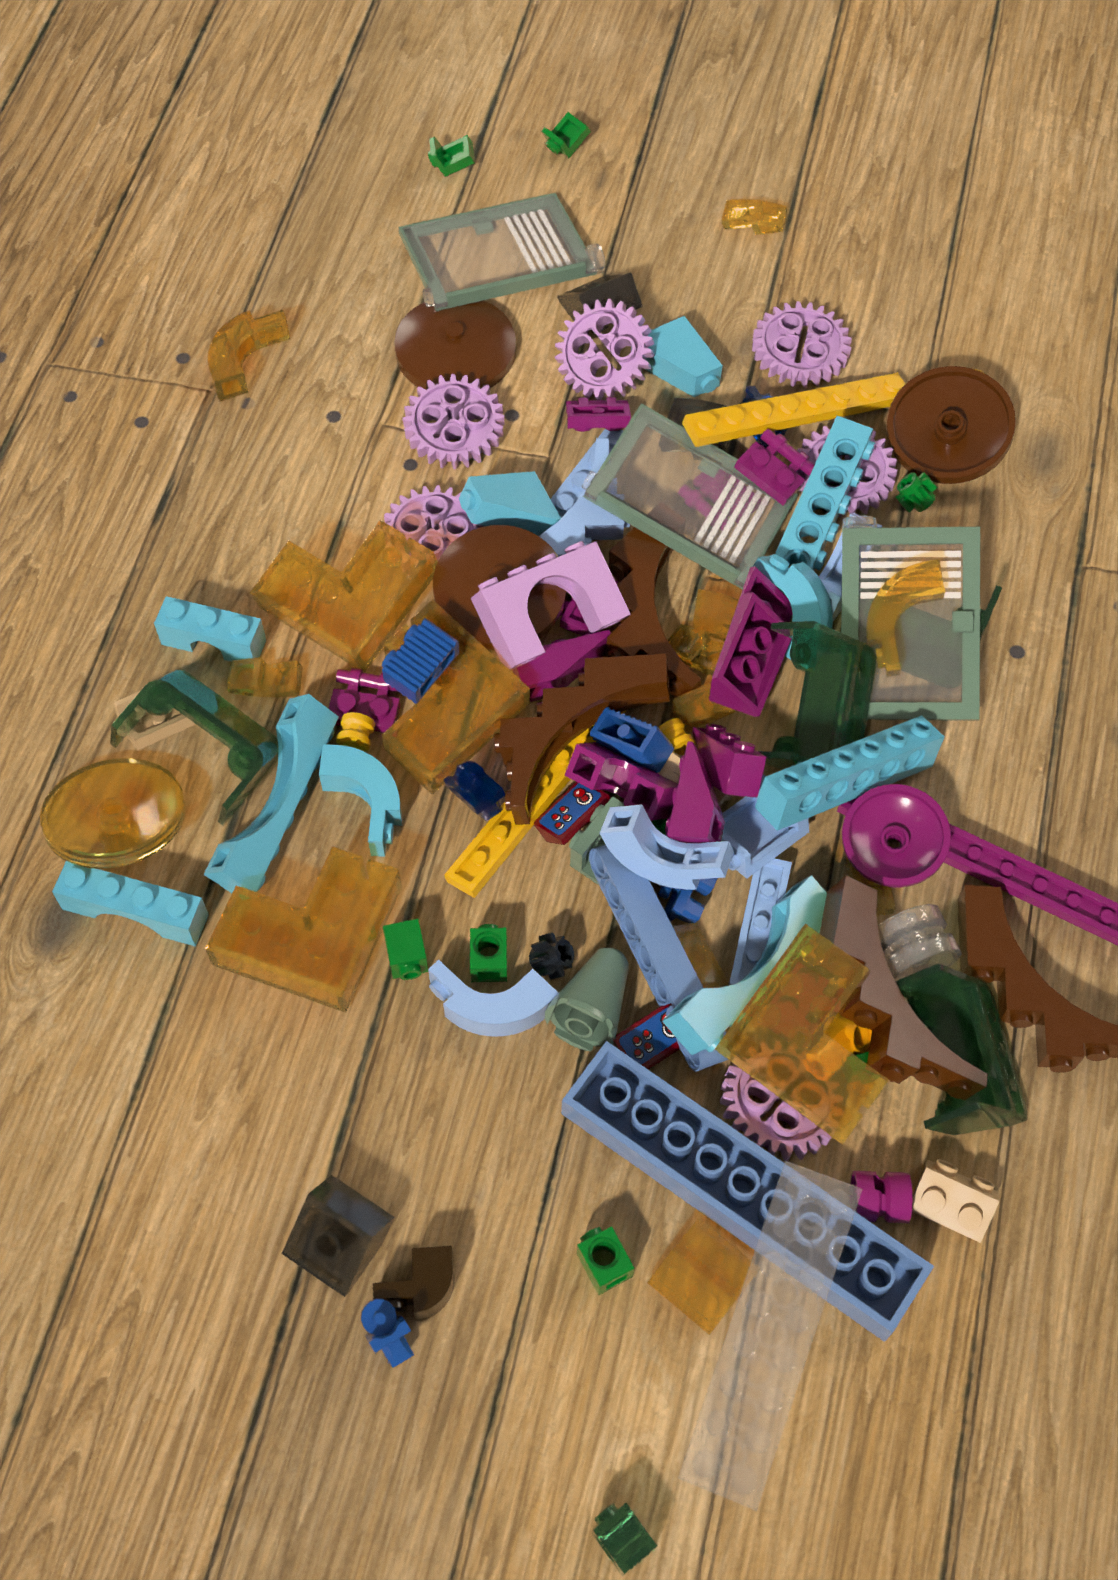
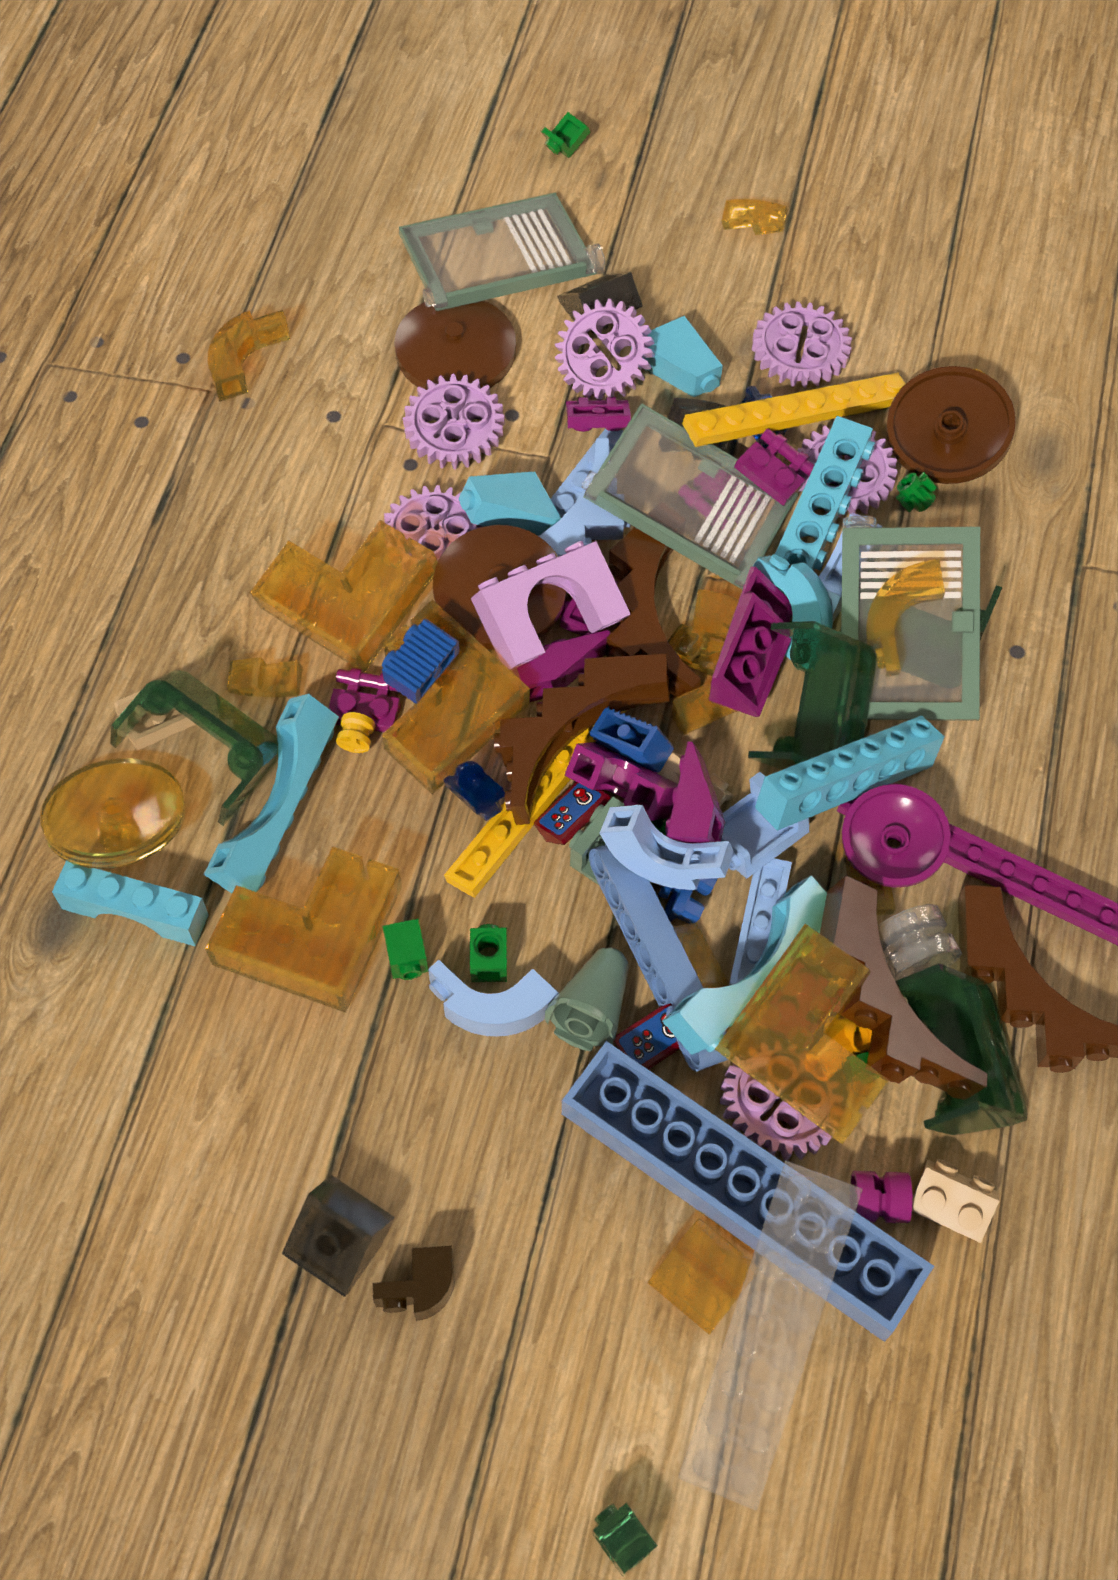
(185, 623): medium azure arch -> none
(365, 776): medium azure arch -> none
(386, 1331): blue hips -> none
(452, 156): green bracket -> none
(551, 956): black gear -> none
(607, 1276): green brick -> none
(674, 731): yellow wheel -> none
(731, 763): magenta slope -> none

